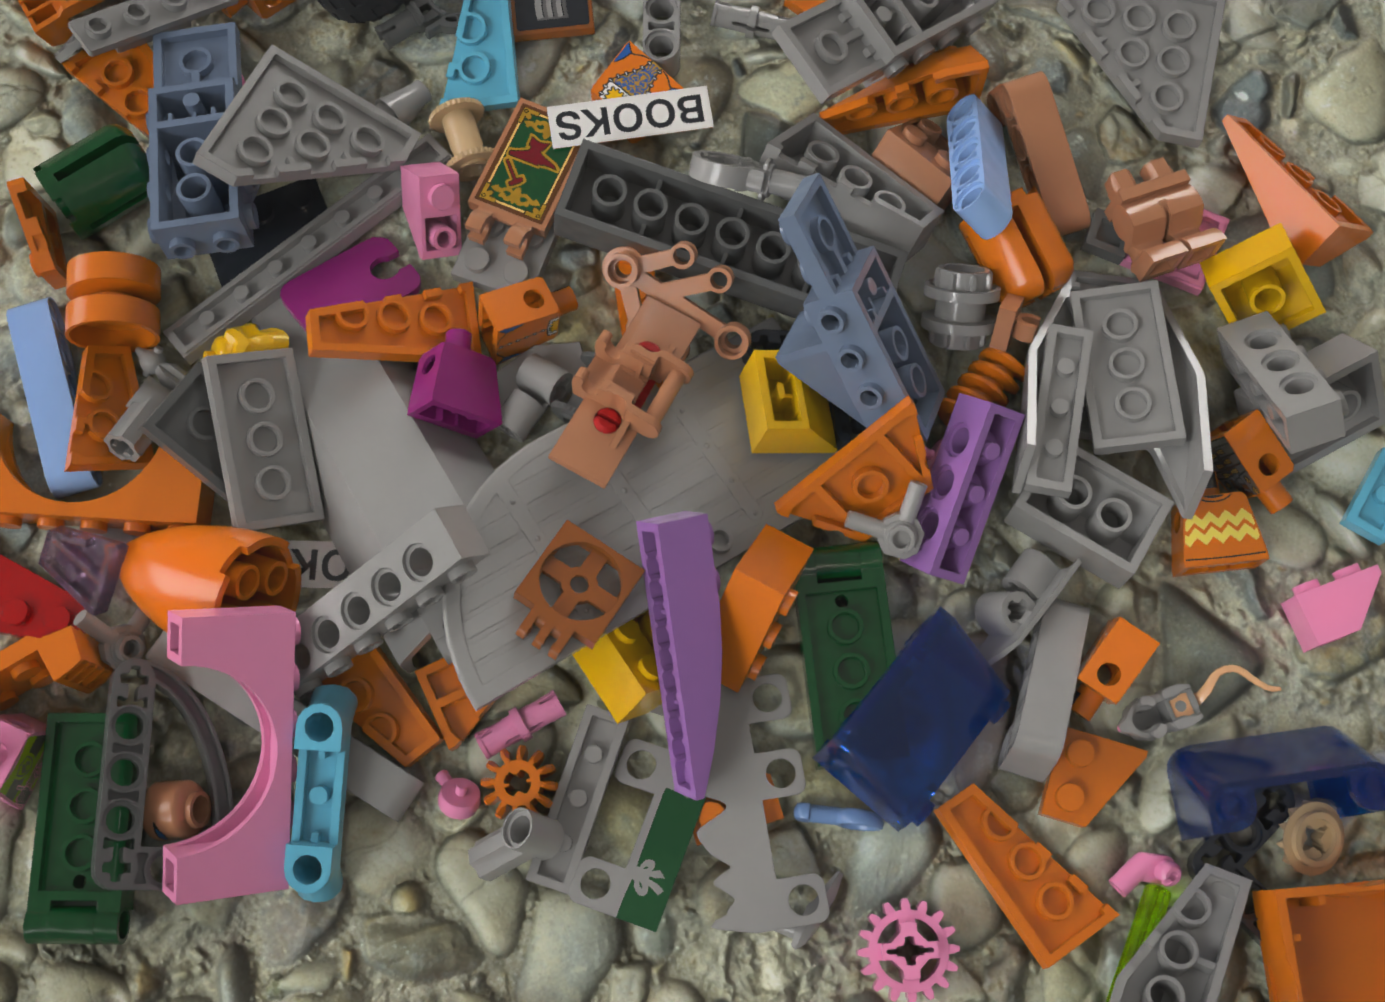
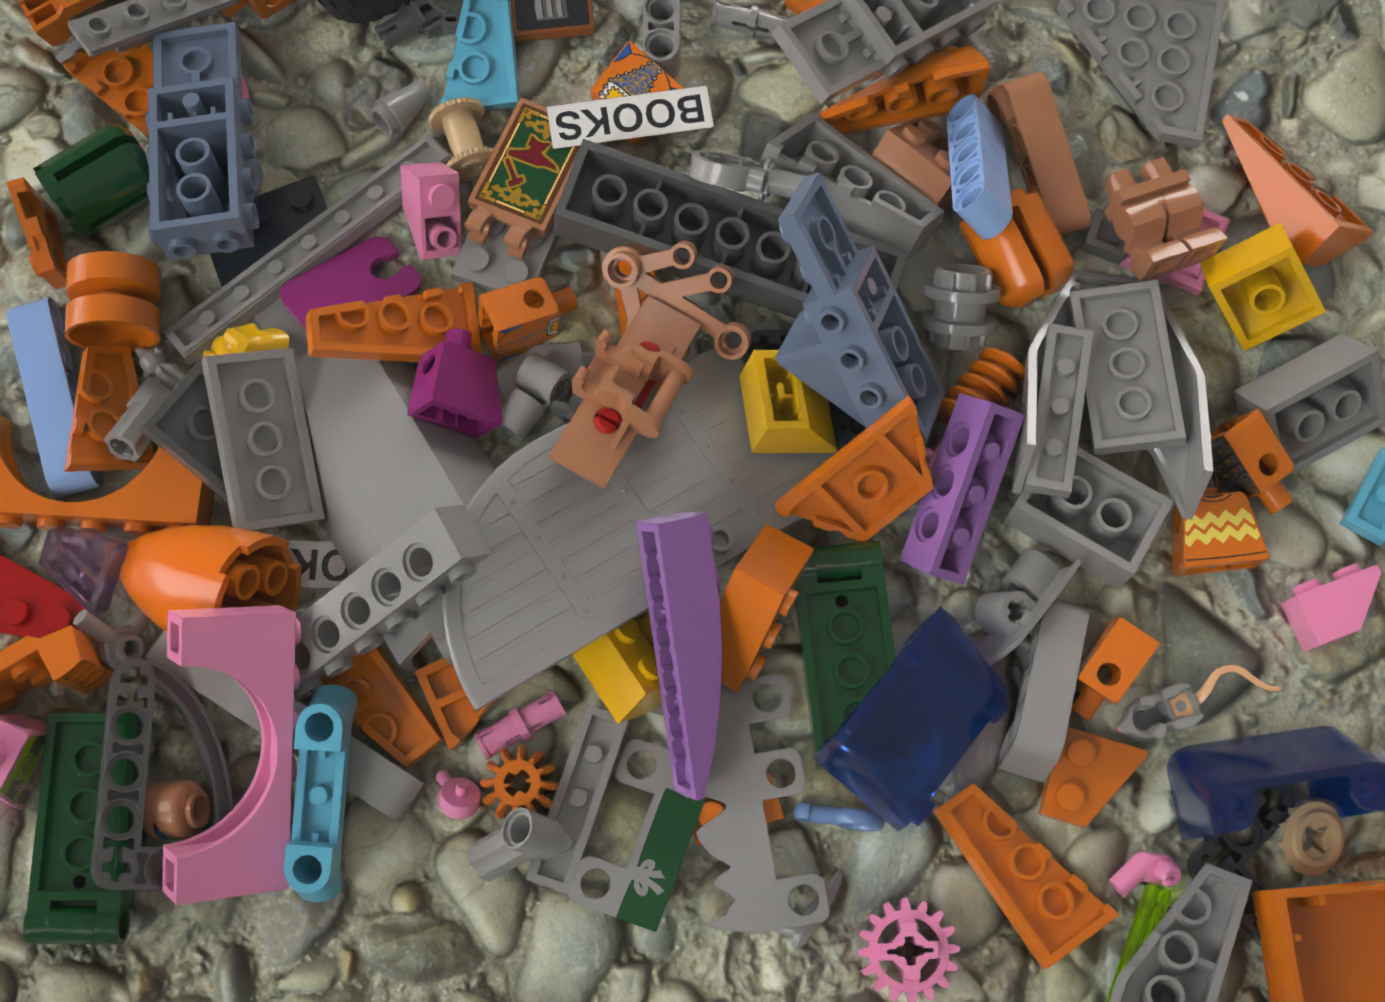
(300, 127): light grey plate -> none
(555, 619): dark orange piece -> none
(899, 532): light grey piece -> none
(1013, 324): nougat tile -> none
(1283, 382): light grey brick -> none

